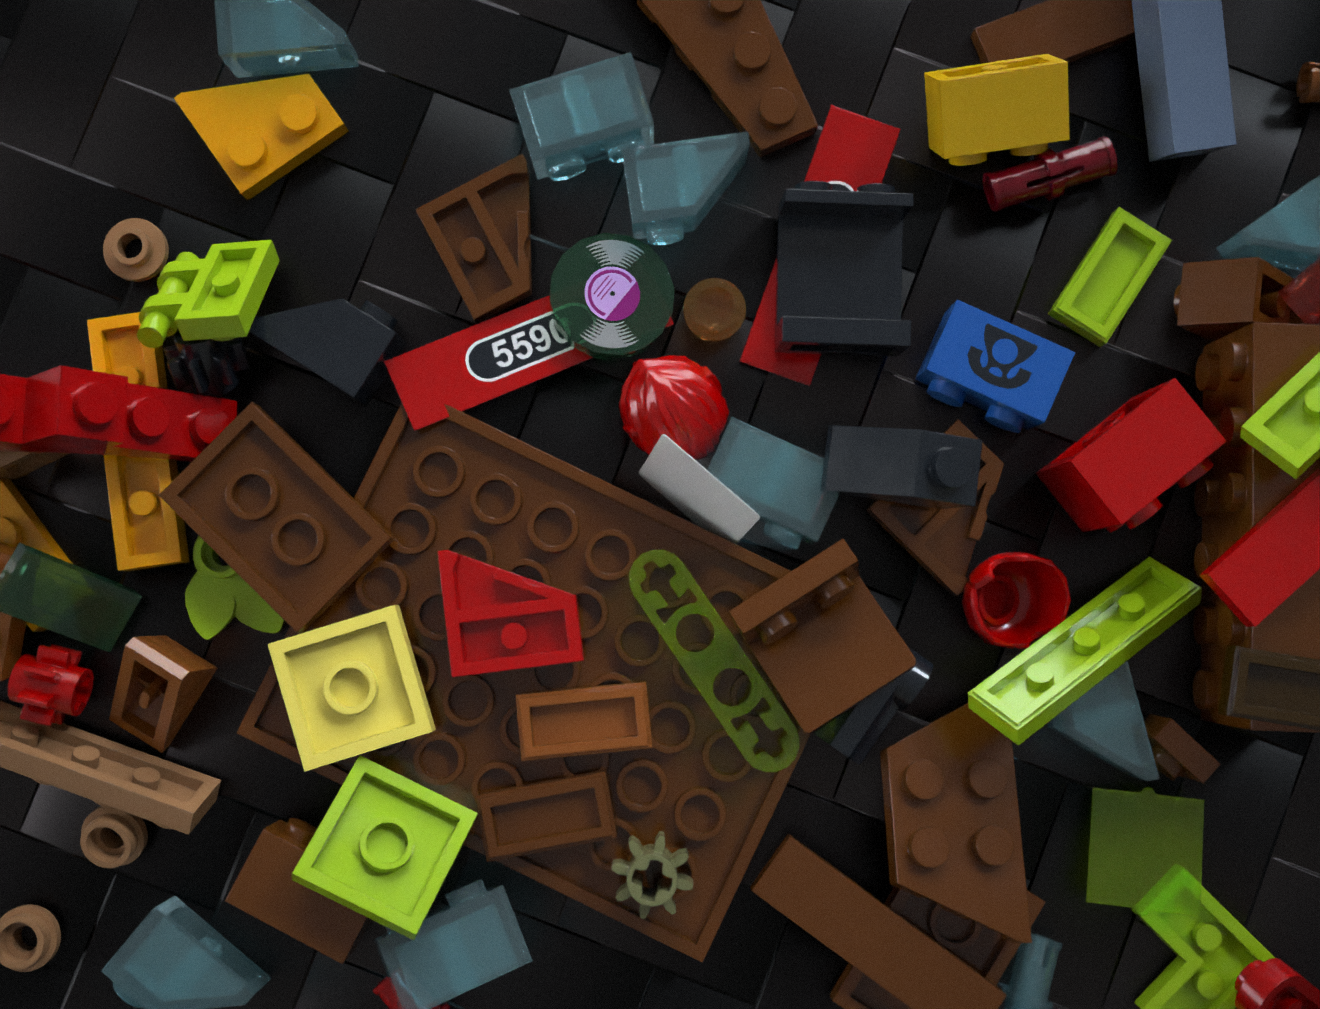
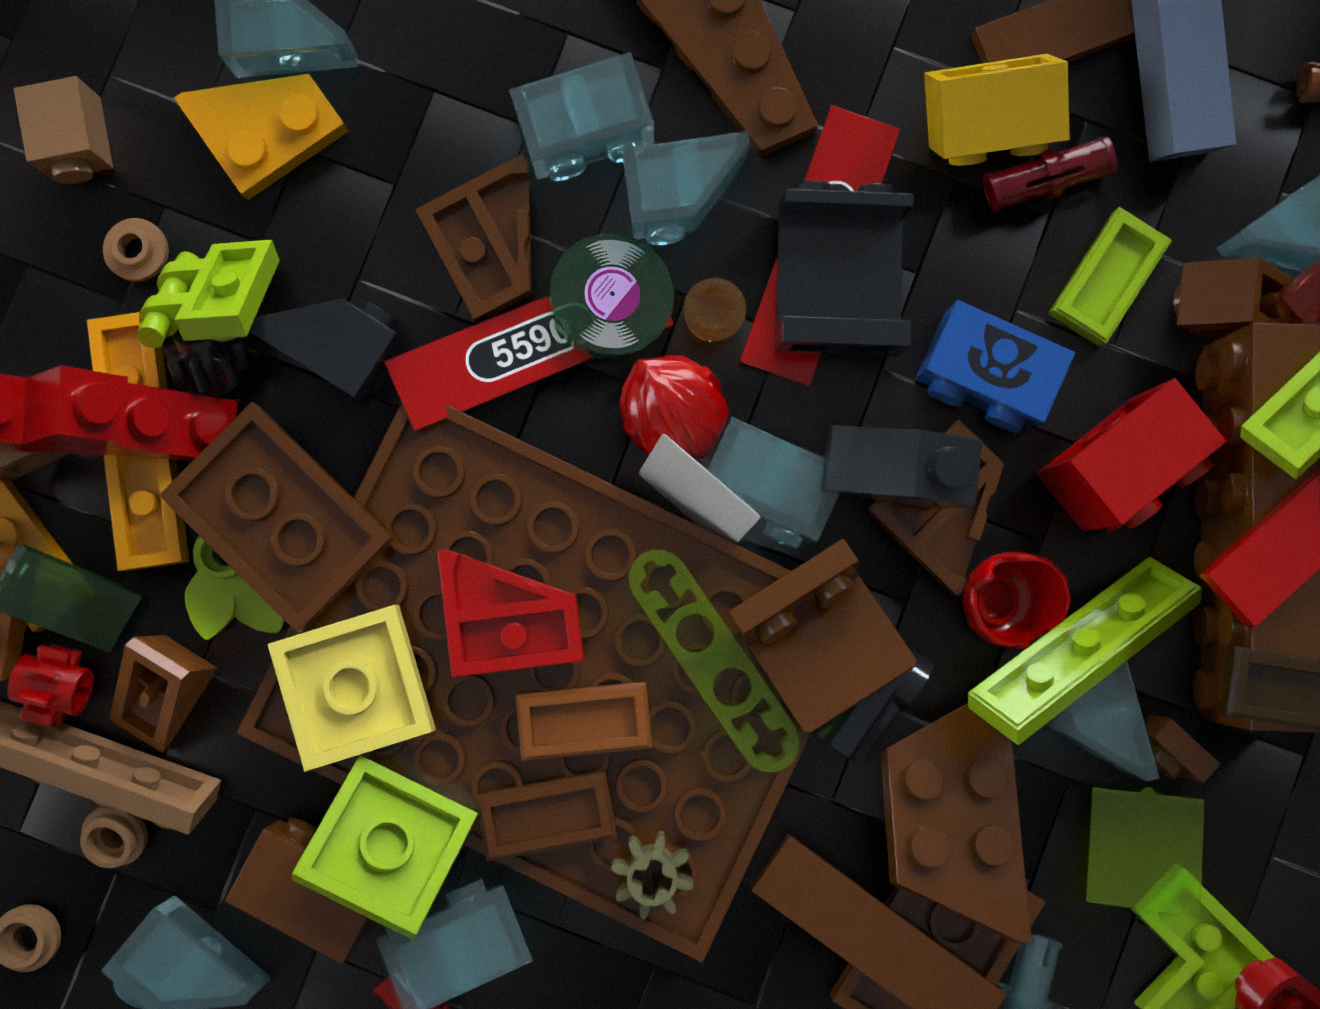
(63, 129): none -> medium nougat brick

